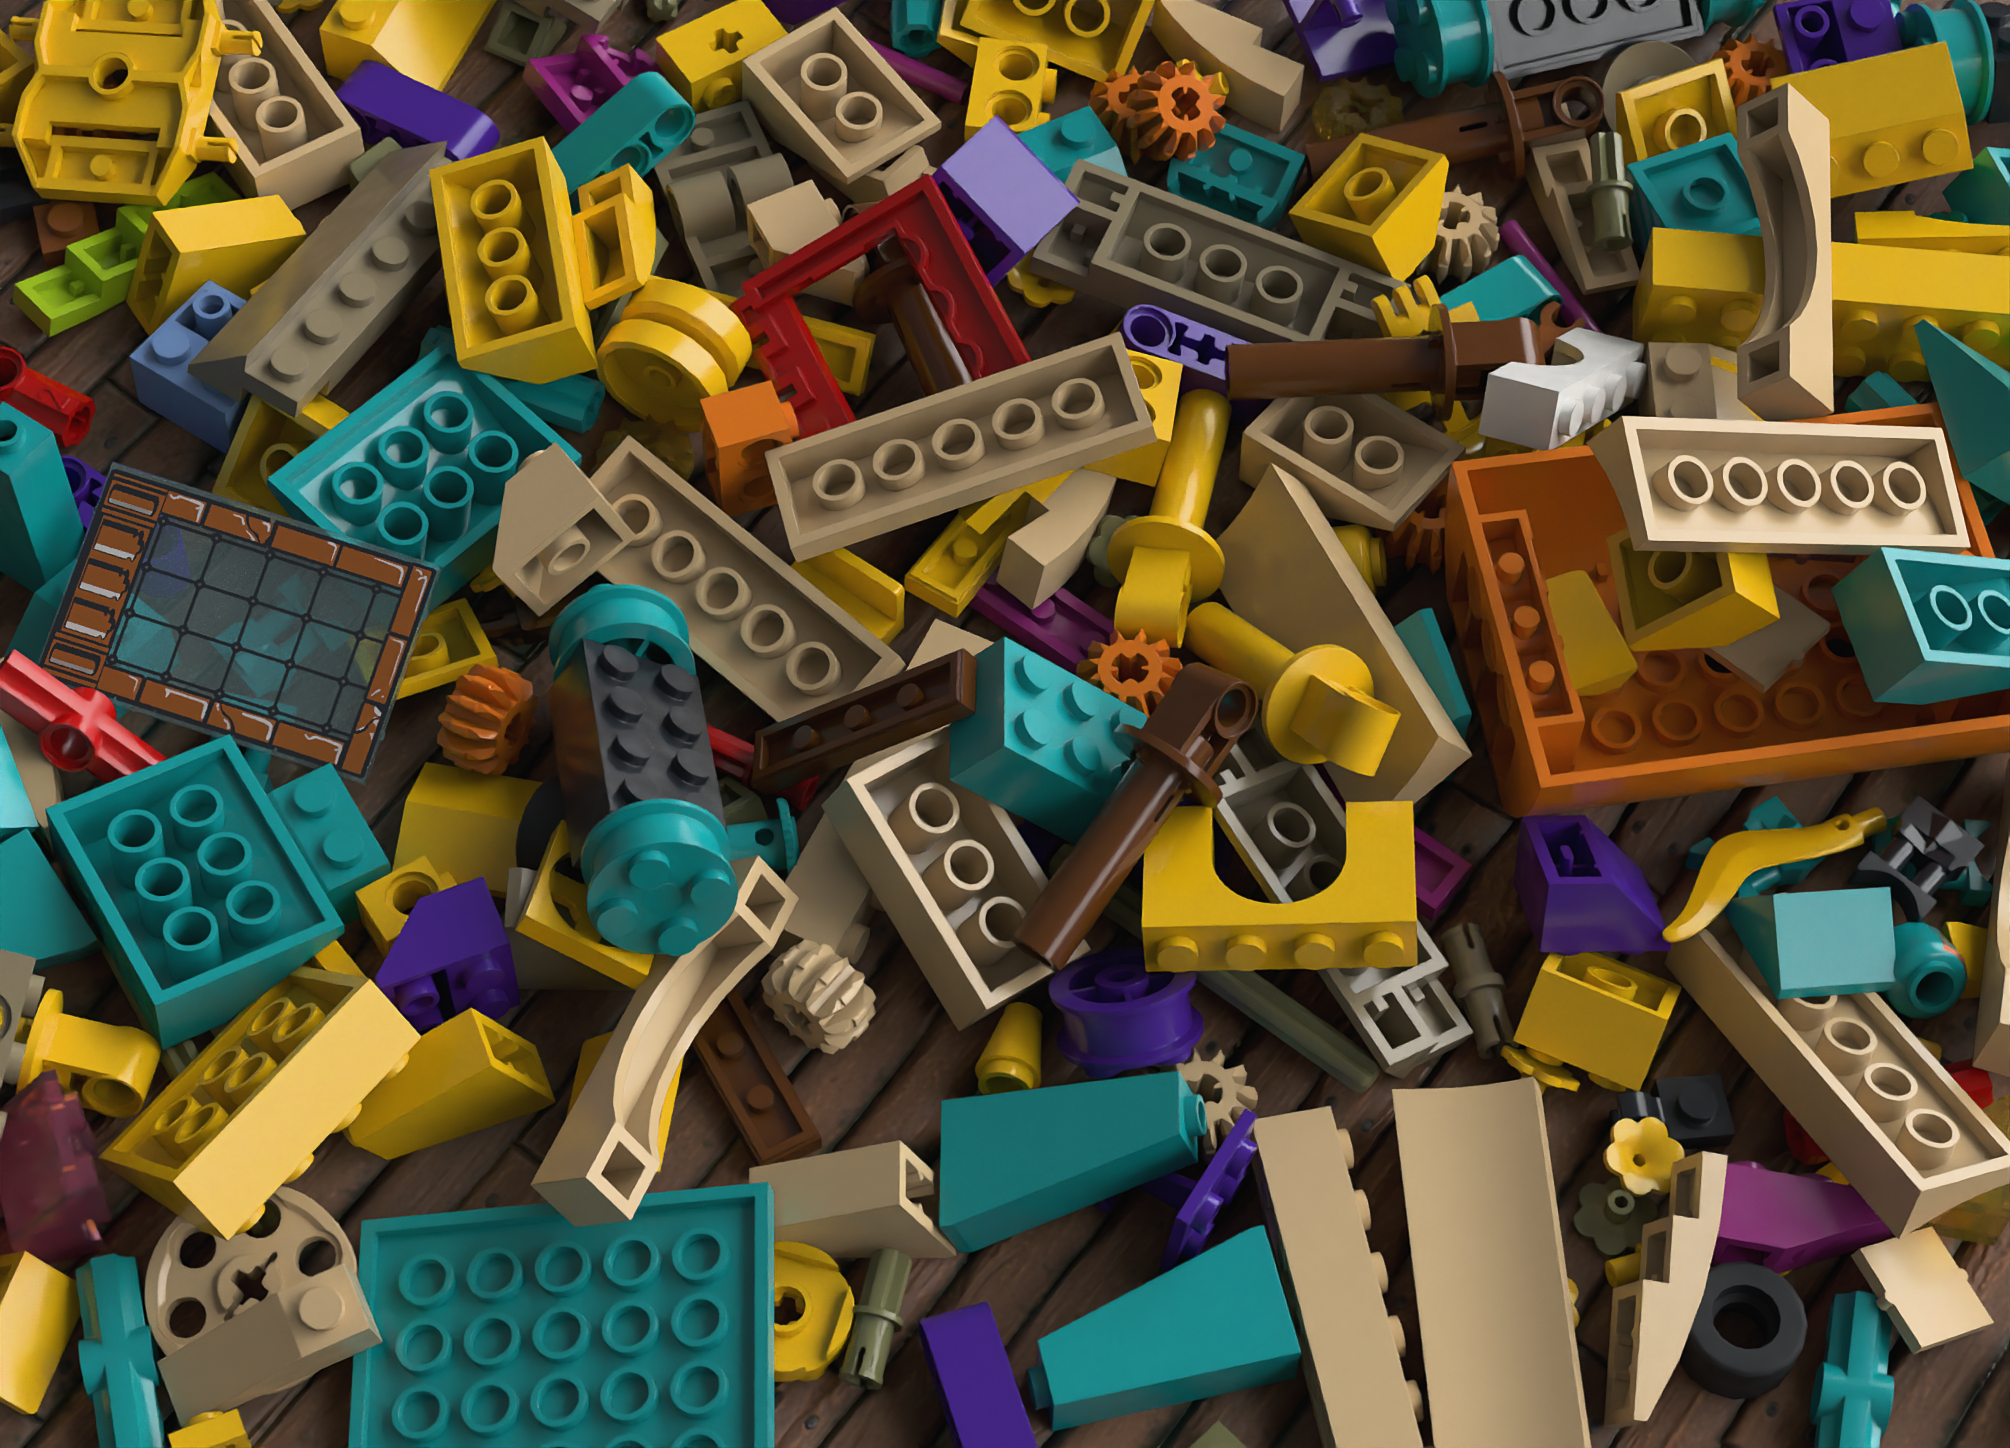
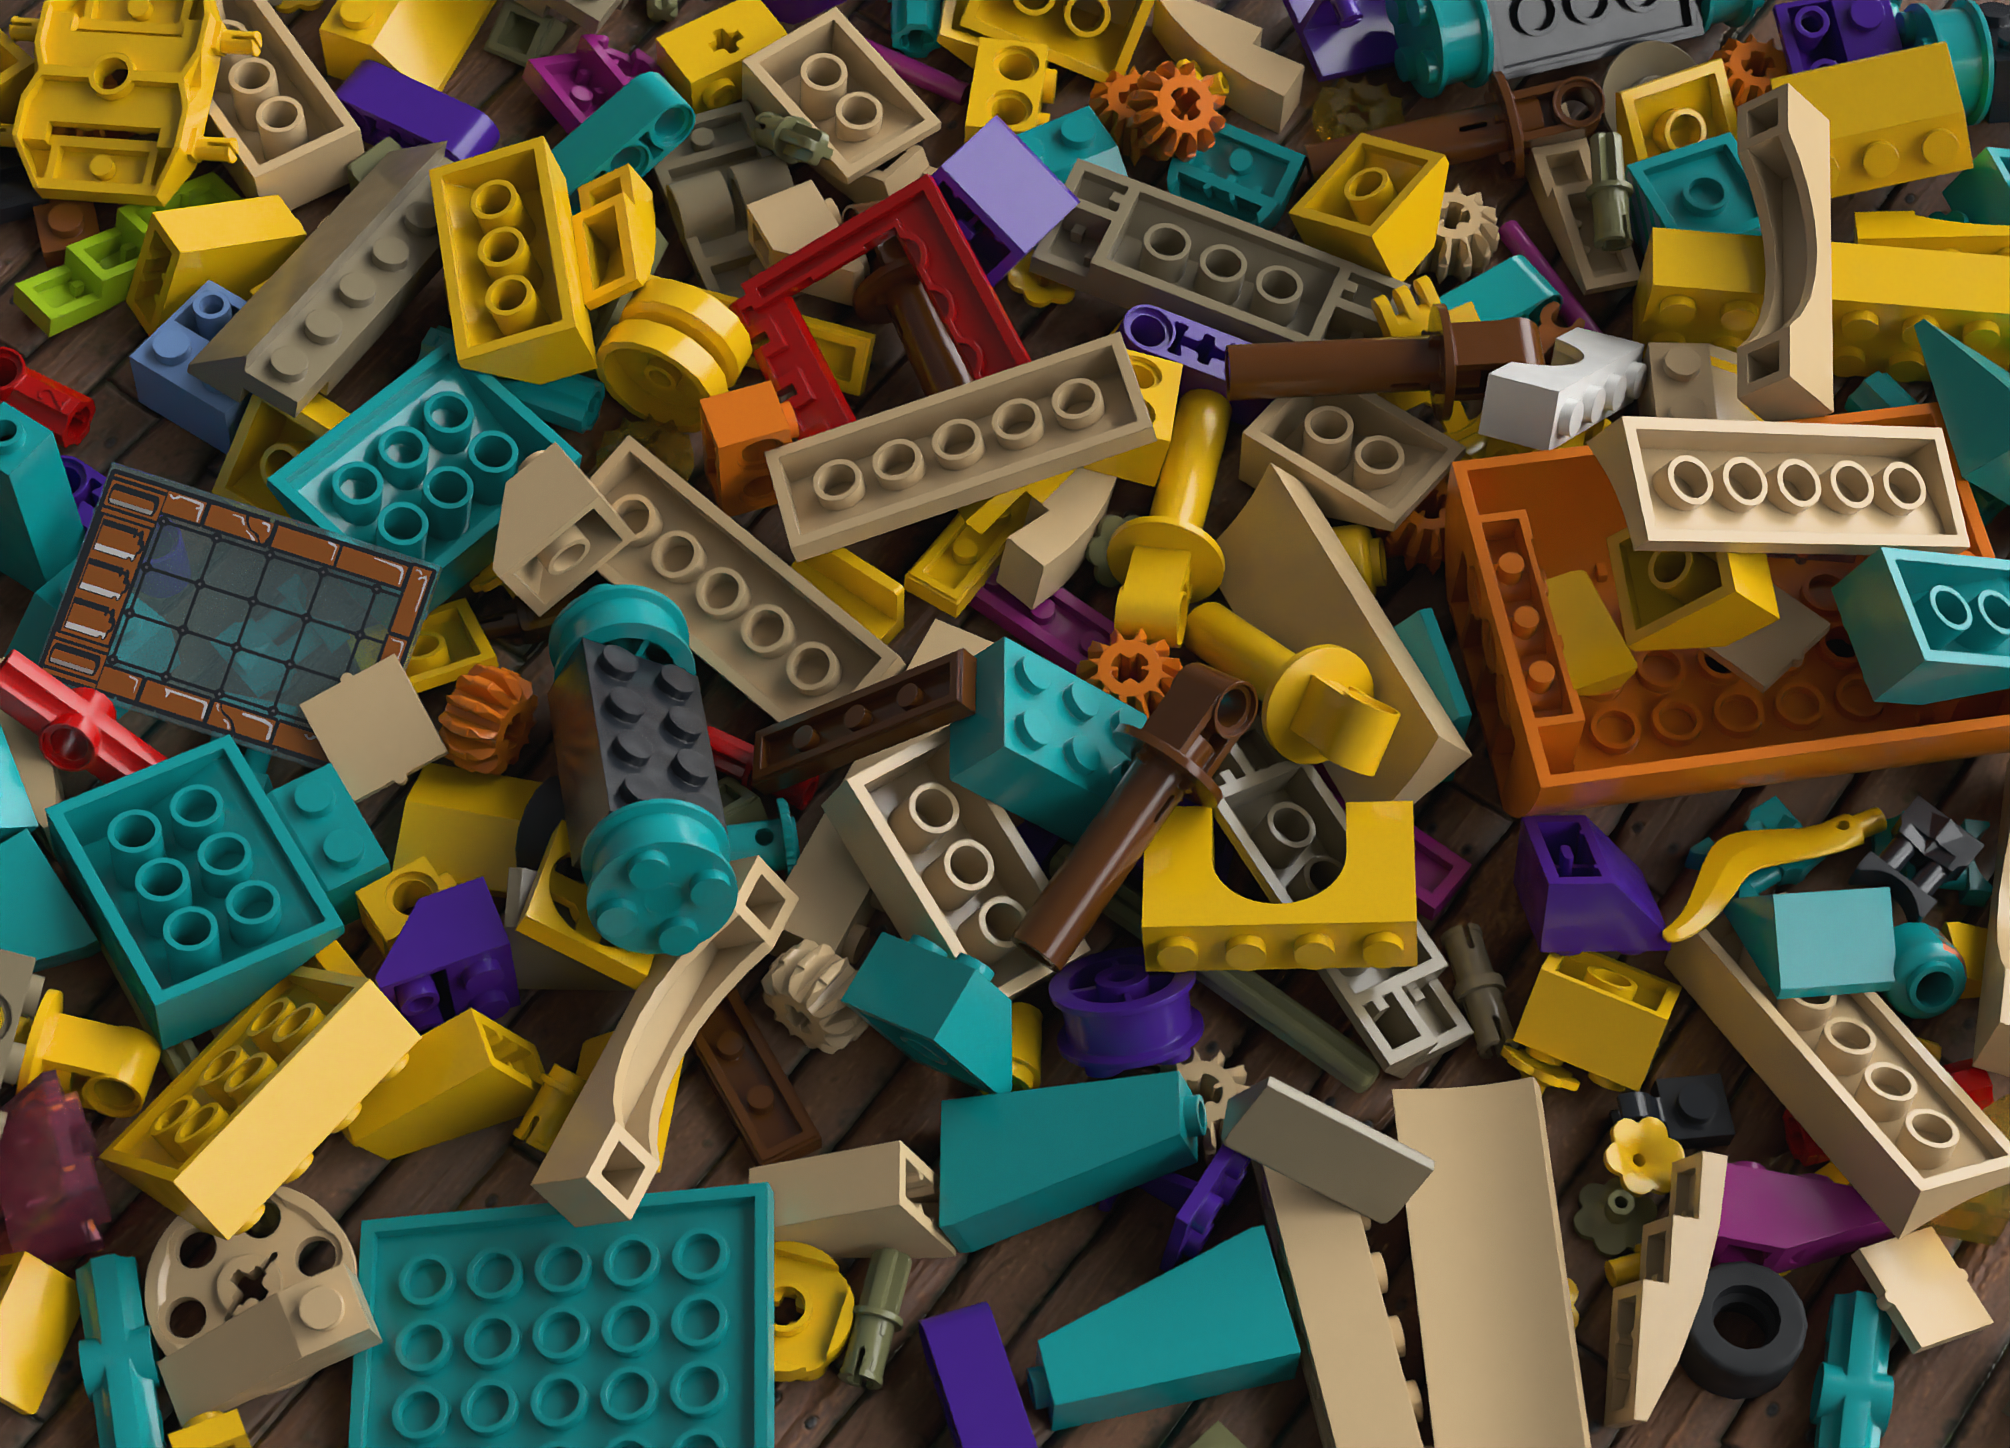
(374, 728): none -> tan piece
(550, 1107): none -> yellow pin
(791, 138): none -> olive axle
(937, 1010): none -> teal slope
(1324, 1149): none -> dark tan slope

